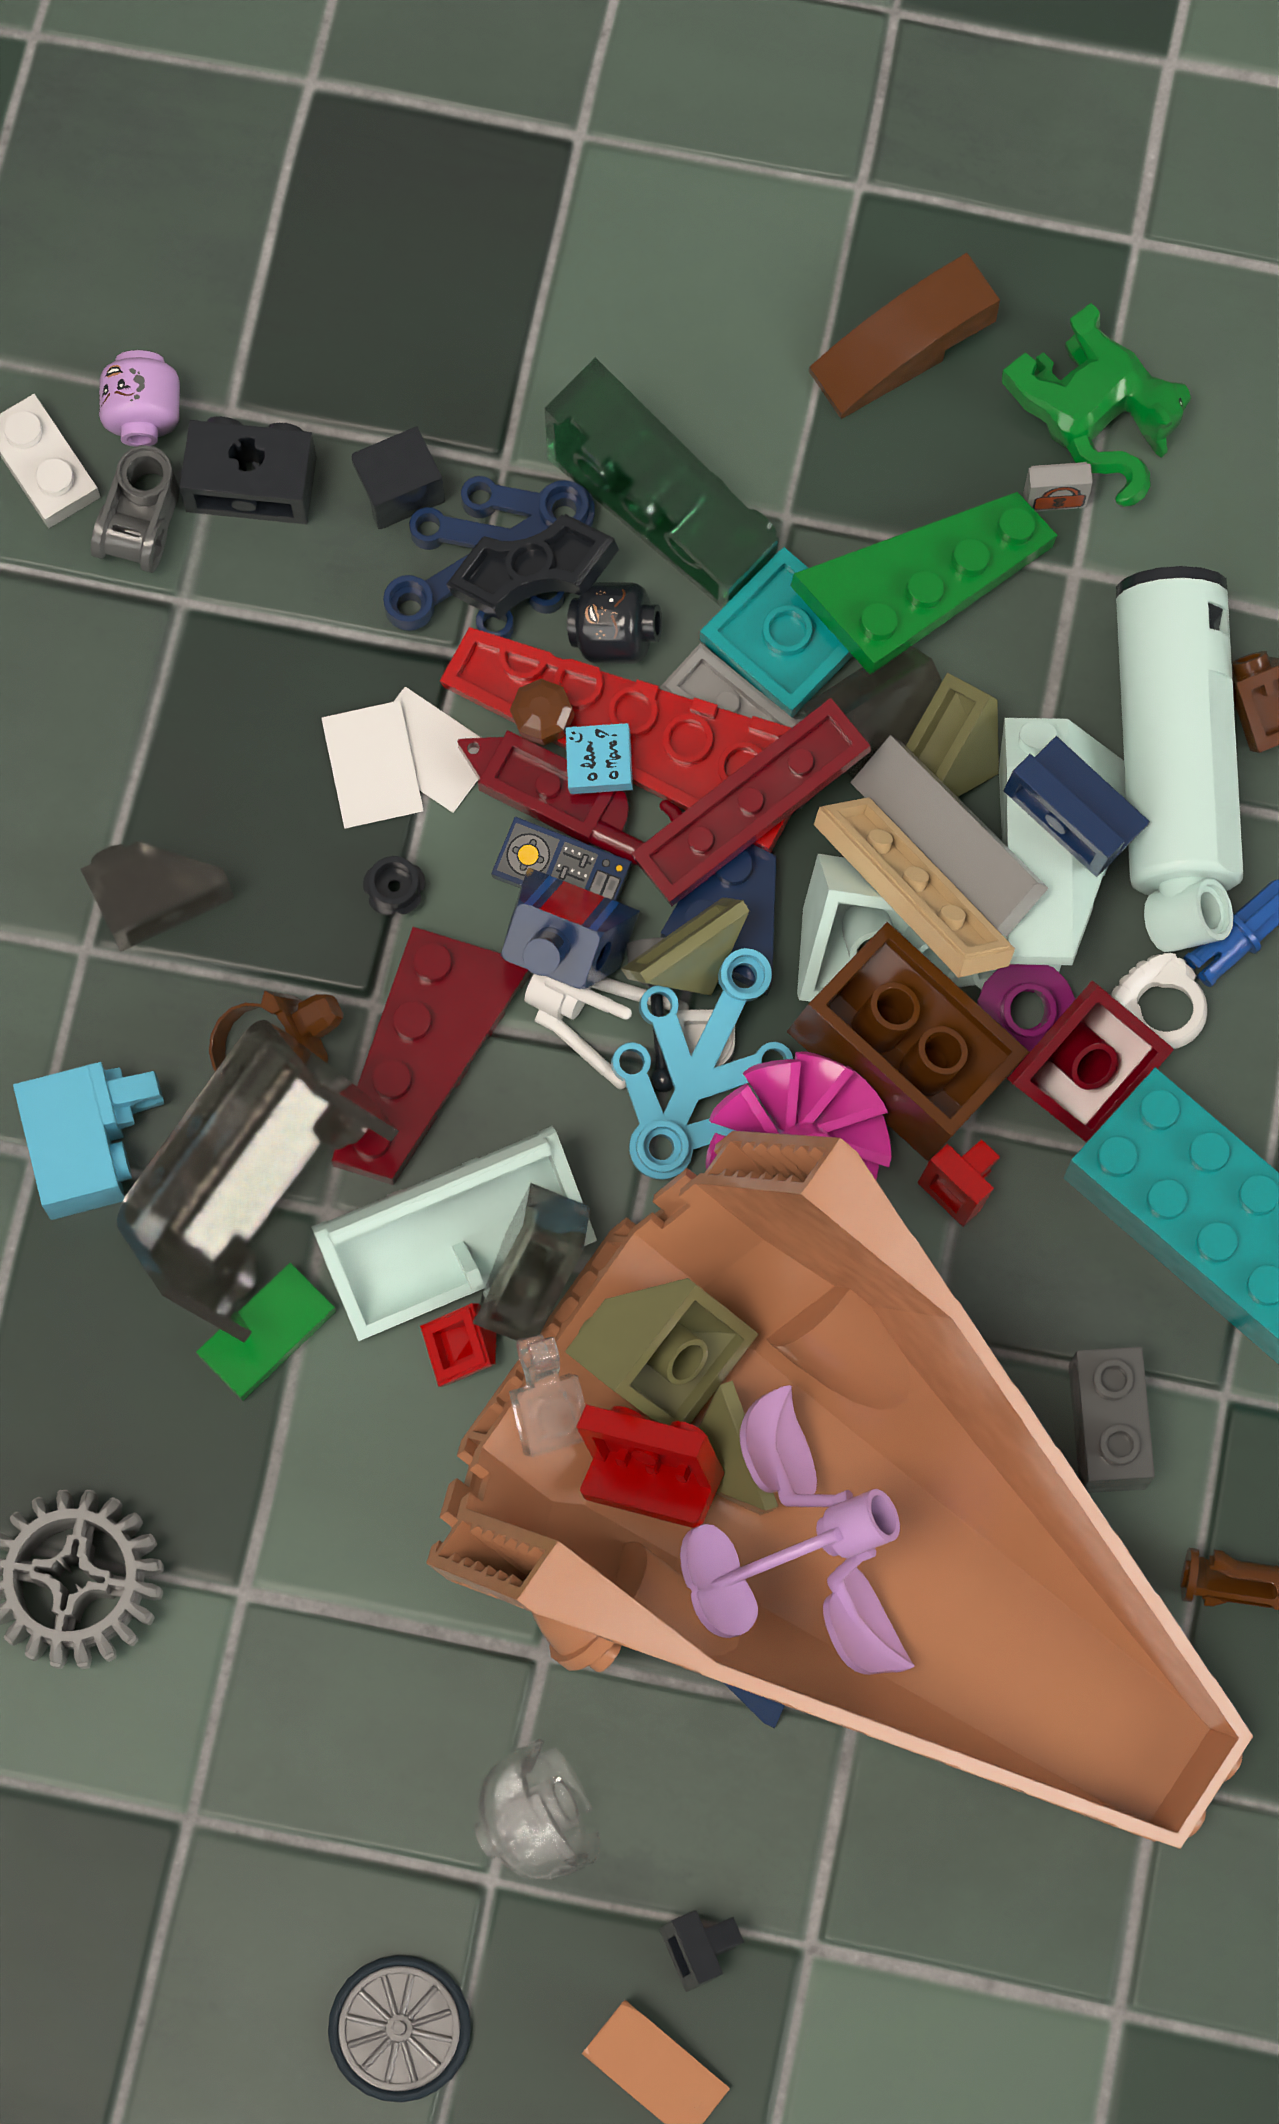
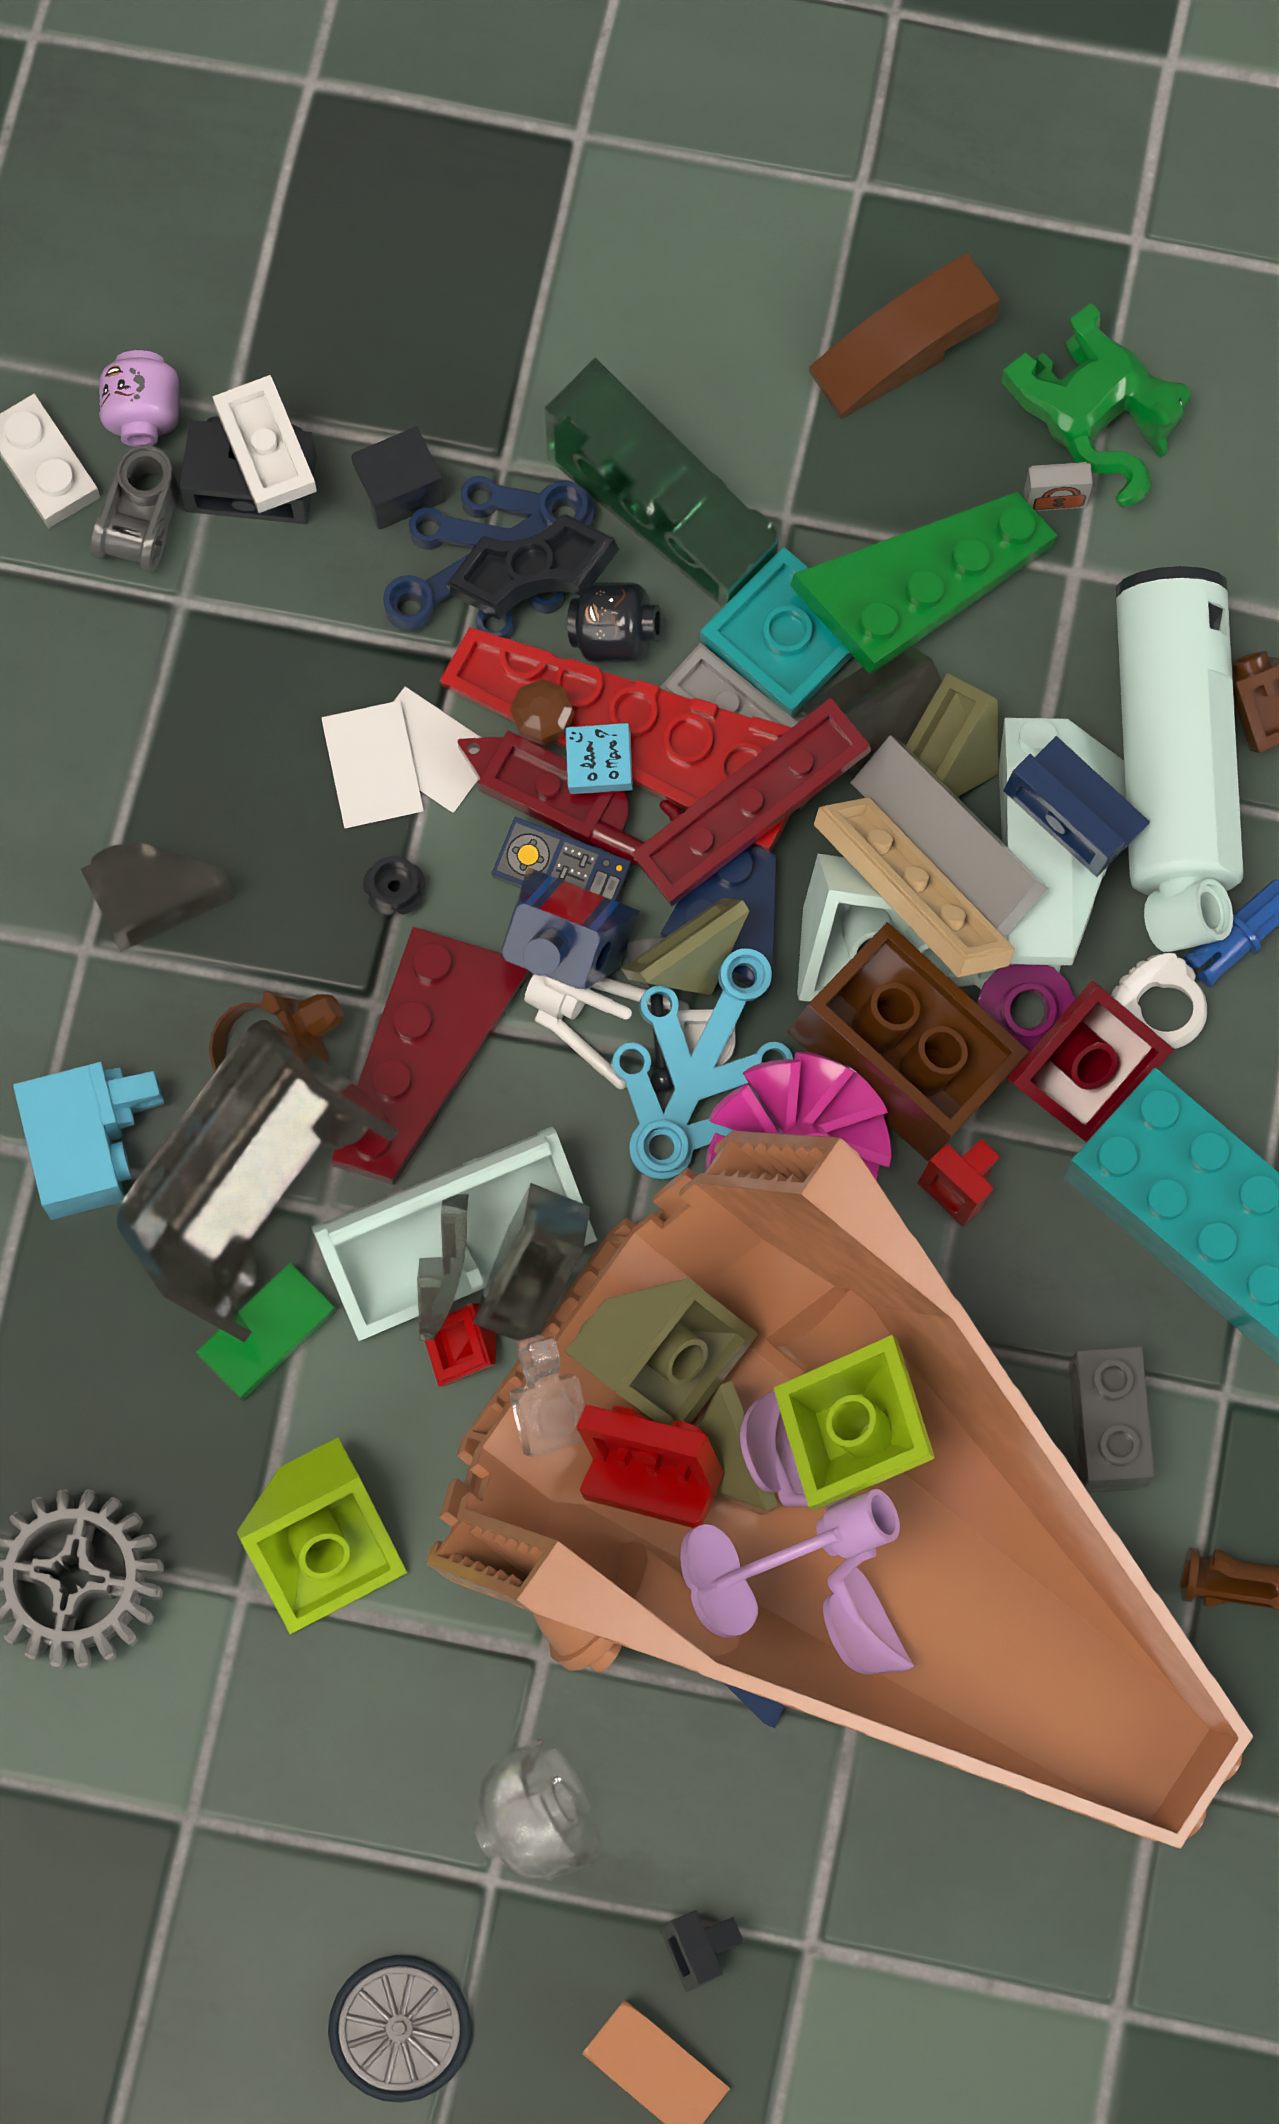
(264, 444): none -> white plate
(318, 1537): none -> lime slope
(440, 1276): none -> clear smoke slope
(853, 1423): none -> lime slope

